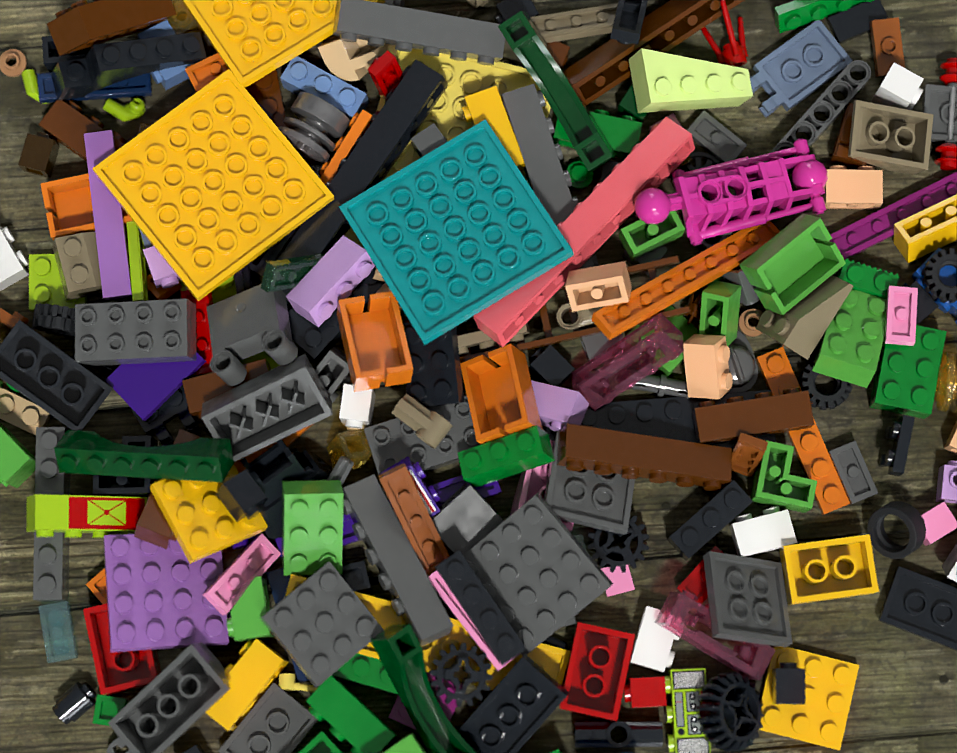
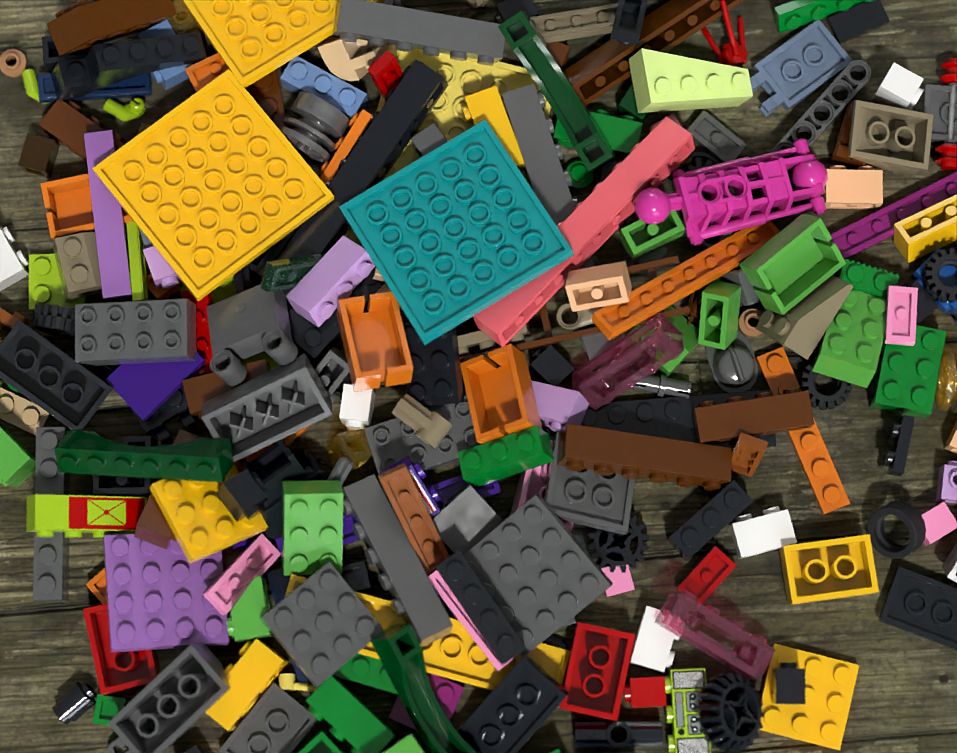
(58, 632): clear light blue plate -> none
(473, 675): black gear -> none
(707, 366): light nougat brick -> none
(747, 599): dark grey plate -> none
(776, 487): bright green brick -> none
(853, 472): dark grey plate -> none
(886, 44): dark orange plate -> none

